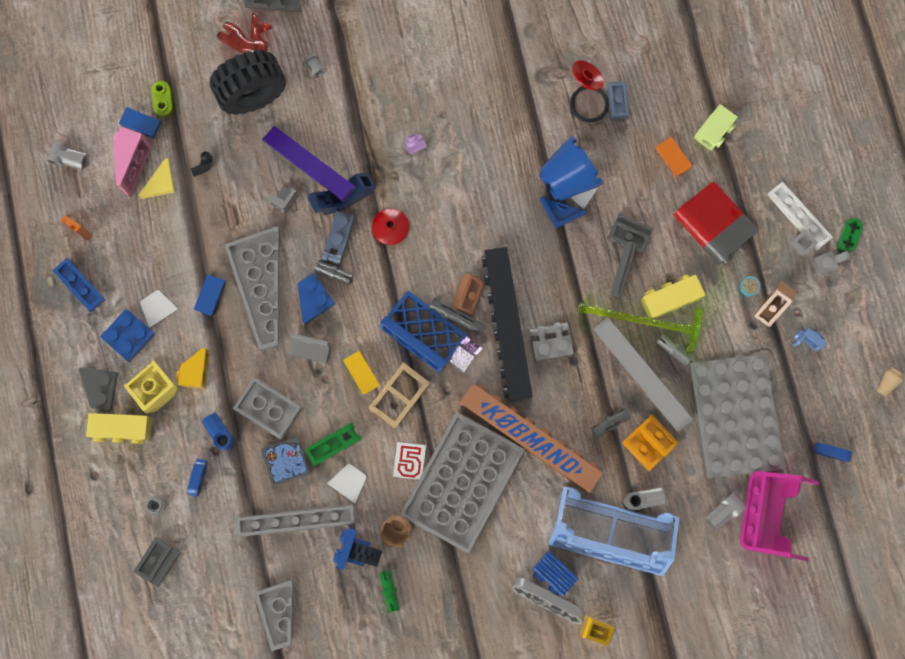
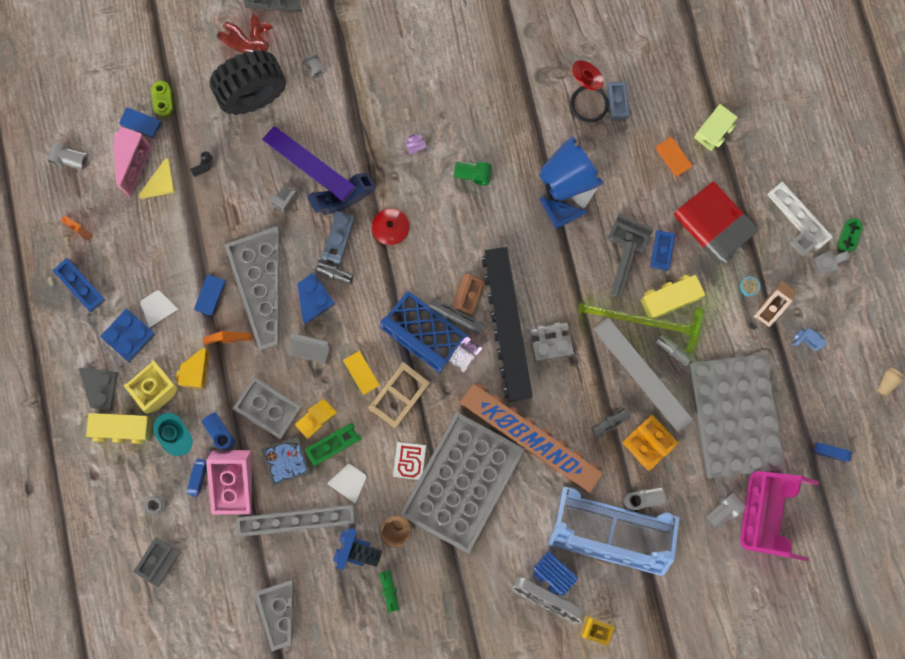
(172, 434): none -> teal piece
(227, 337): none -> orange tile
(230, 481): none -> bright pink slope
(315, 418): none -> yellow slope
(478, 173): none -> green piece
(662, 250): none -> blue plate

